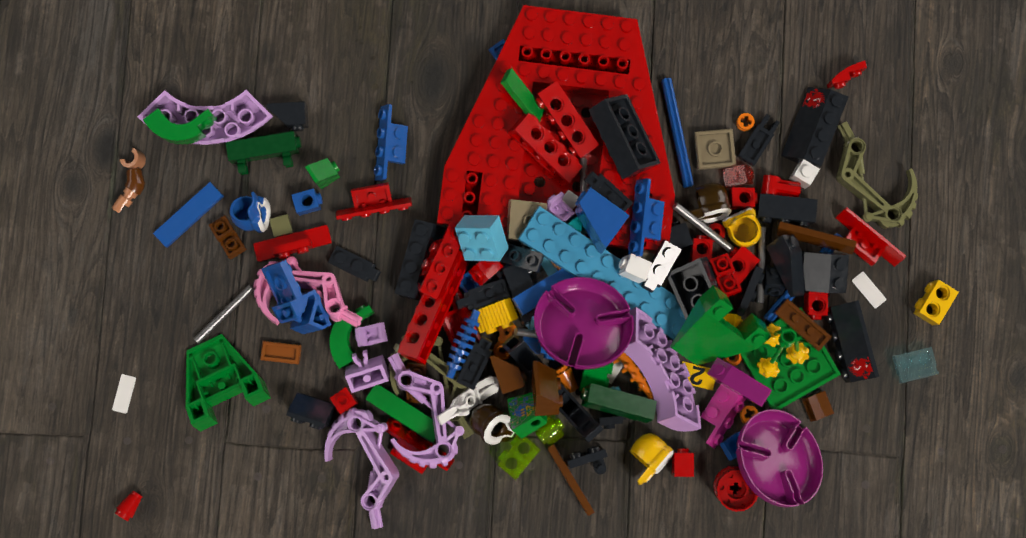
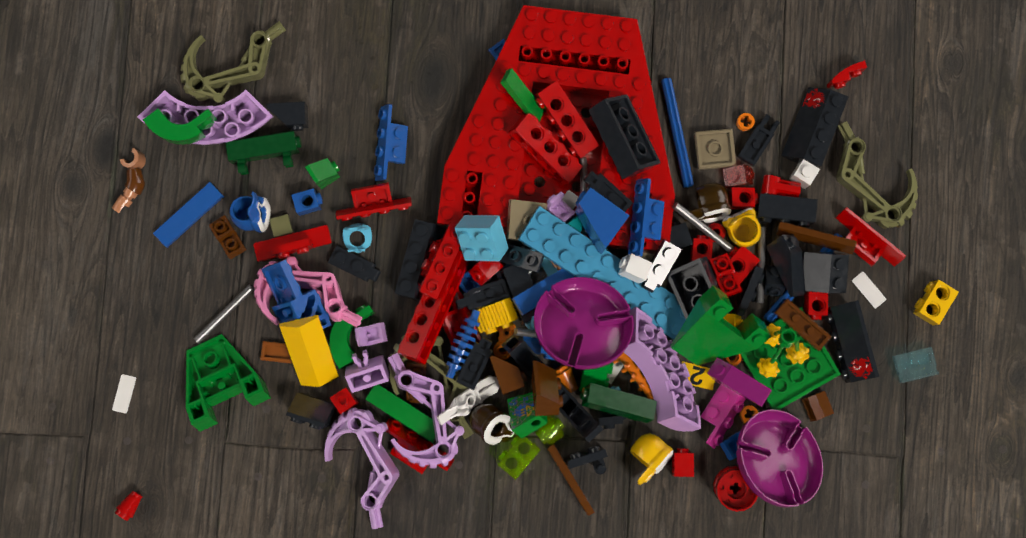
(254, 68): none -> olive piece
(309, 351): none -> yellow slope
(365, 229): none -> medium azure piece

